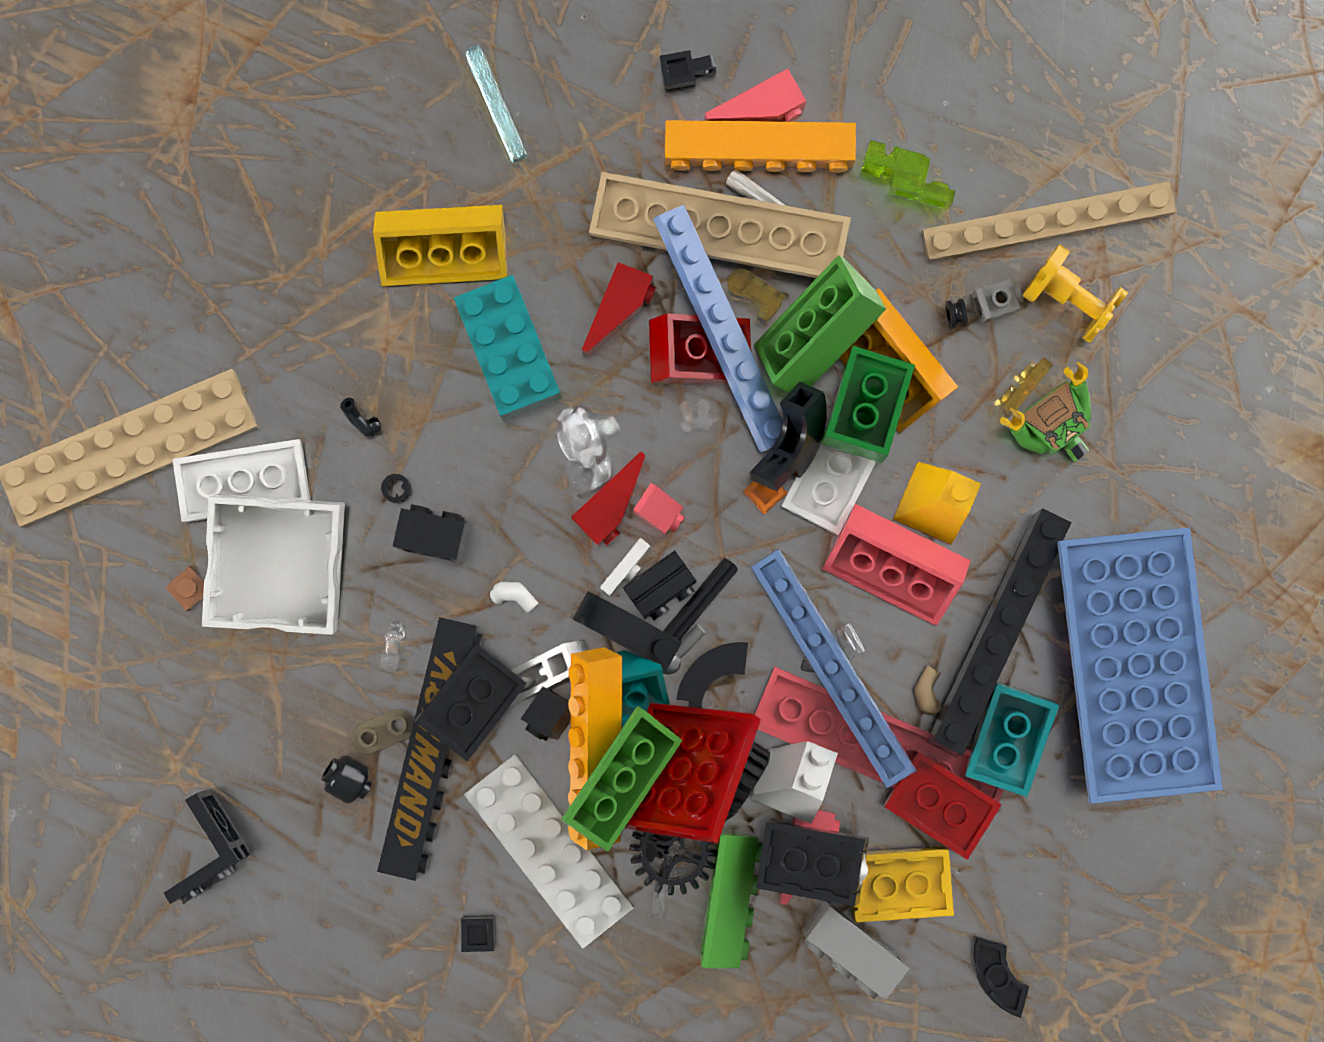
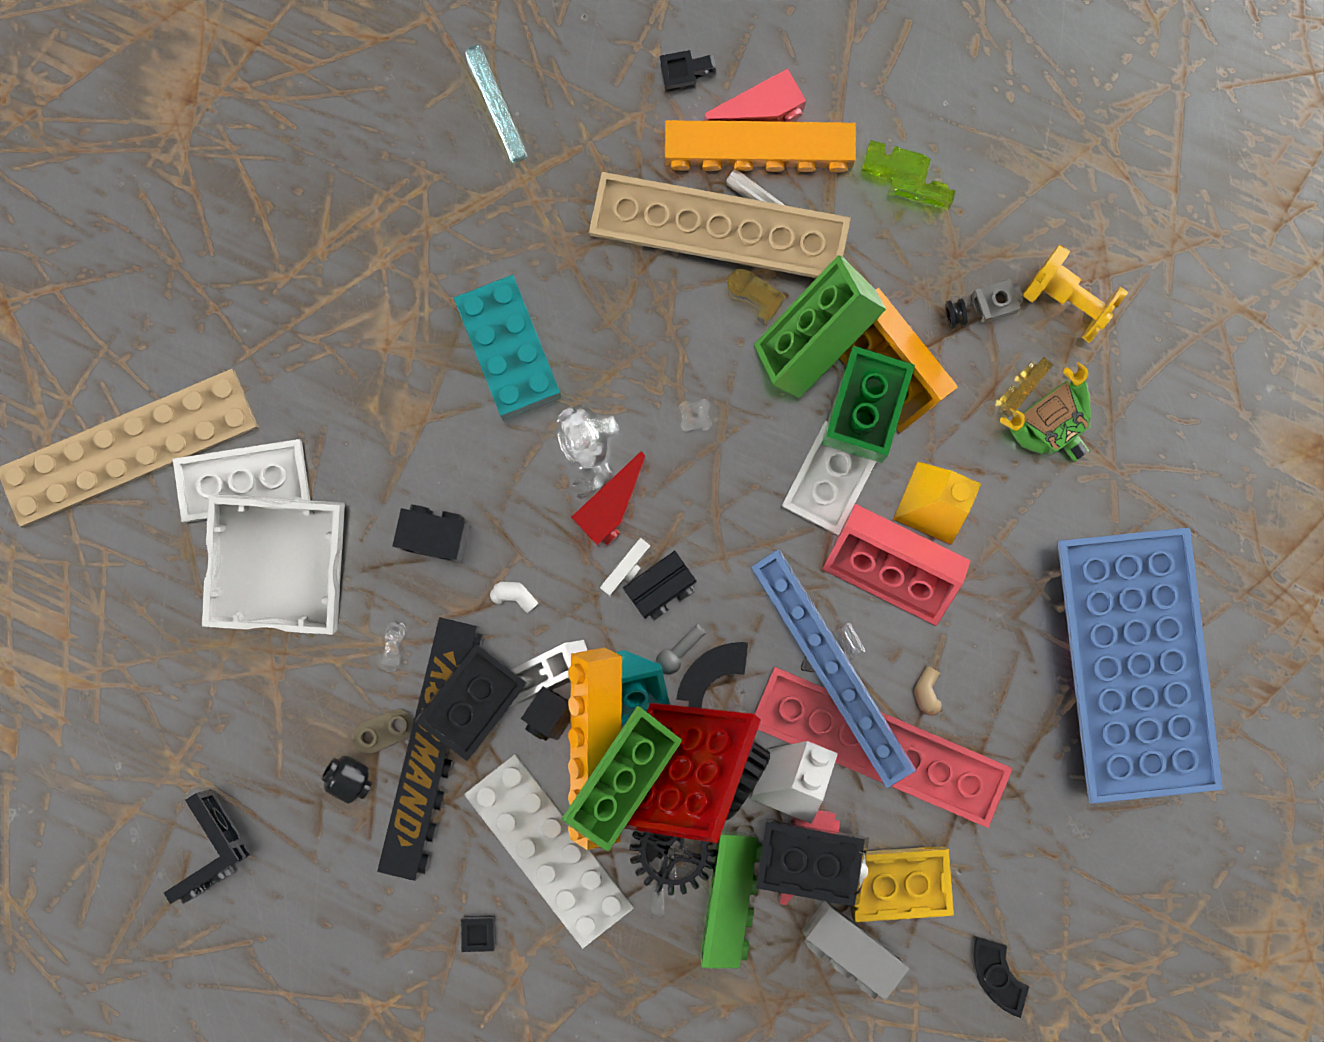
(187, 588): nougat plate -> none
(358, 419): black arm -> none
(386, 490): black bush -> none
(440, 245): yellow slope -> none
(620, 304): red slope -> none
(627, 630): black arch -> none
(659, 510): coral slope -> none
(683, 352): red slope -> none
(701, 599): black axle -> none
(720, 326): medium blue plate -> none
(763, 497): orange tile -> none
(799, 438): black arch -> none
(943, 806): red plate -> none
(998, 633): black brick -> none
(1011, 738): teal slope -> none
(1048, 221): tan plate -> none

